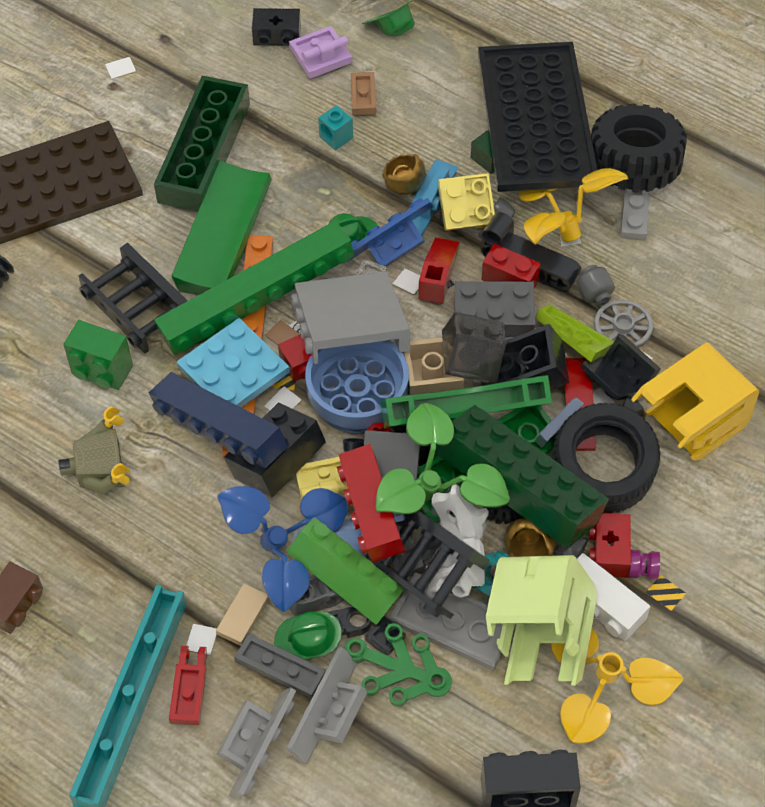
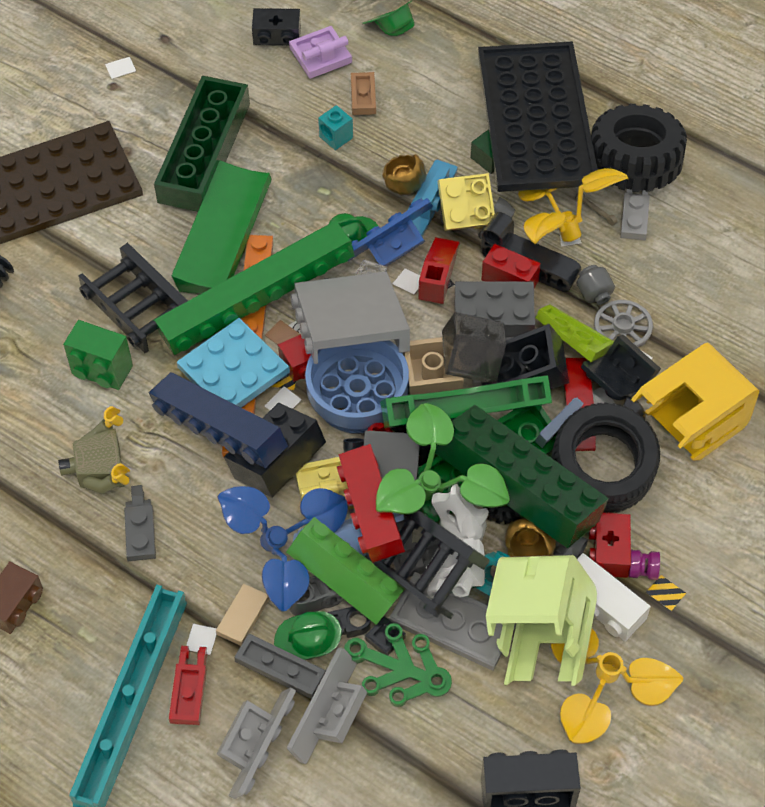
(139, 526): none -> dark grey hinge

